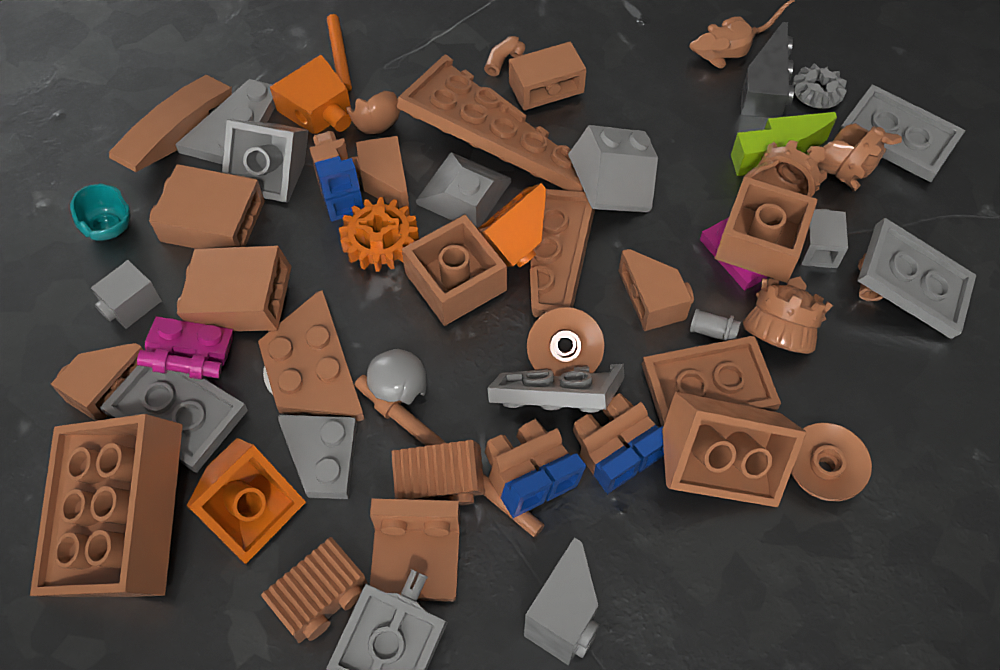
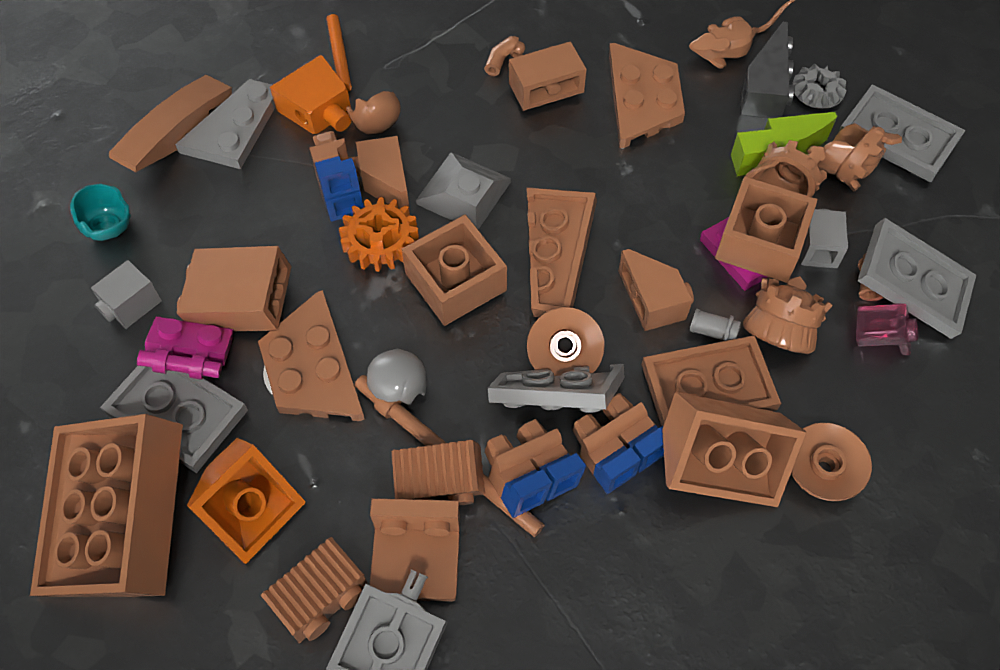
(95, 376): nougat slope -> none
(206, 209): nougat brick -> none
(265, 153): light grey slope -> none
(321, 452): light grey wing -> none
(486, 122): nougat wing -> none
(517, 226): orange slope -> none
(565, 608): light grey slope -> none
(616, 168): light grey slope -> none
(644, 93): none -> nougat wing
(886, 326): none -> clear pink bracket

